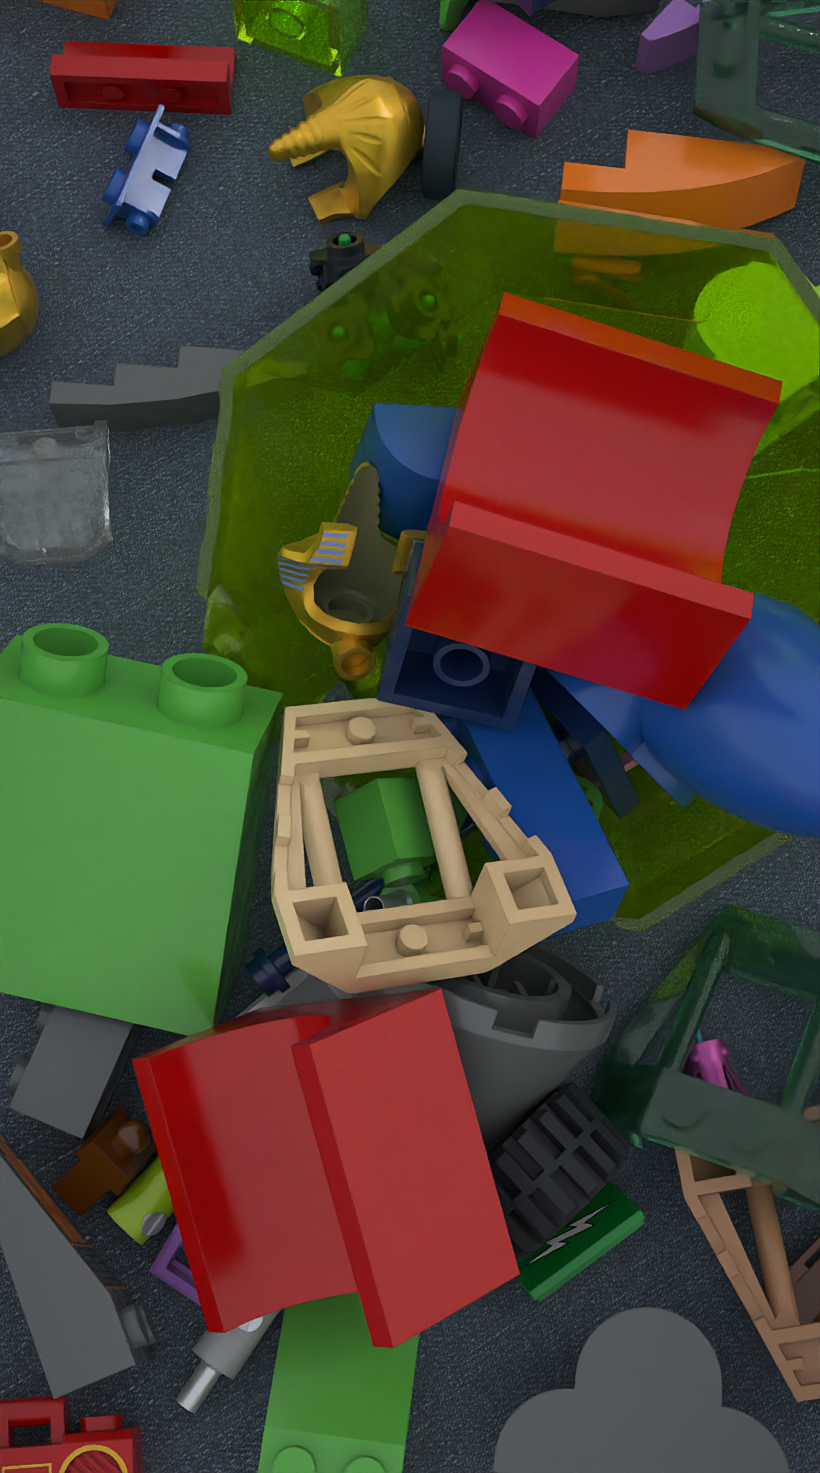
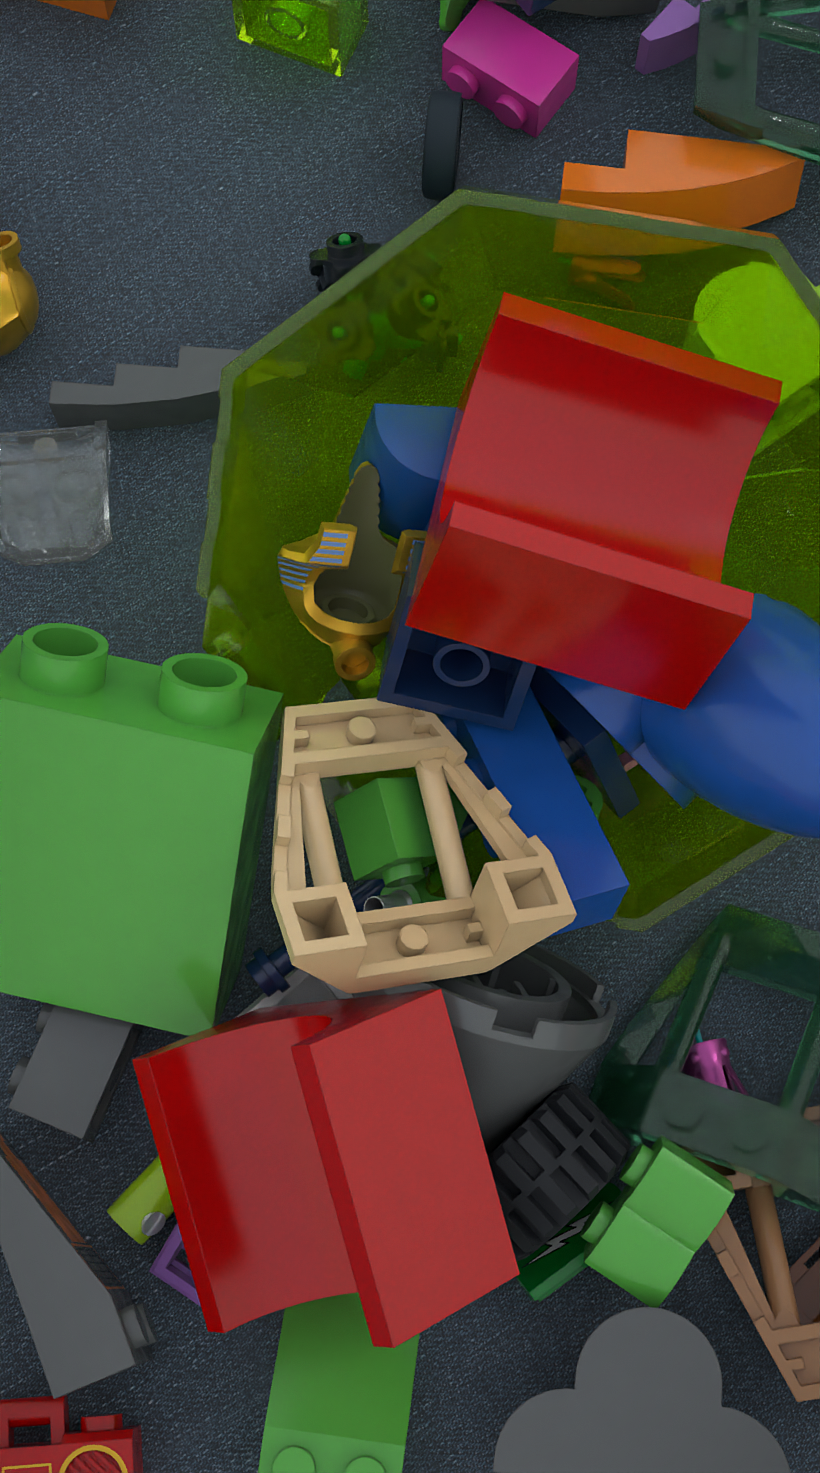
(107, 1160): reddish brown piece -> none
(134, 193): hinge -> none
(144, 77): red panel -> none
(221, 1355): light grey piece -> none
(373, 126): pearl gold piece -> none
(656, 1220): none -> bright green brick

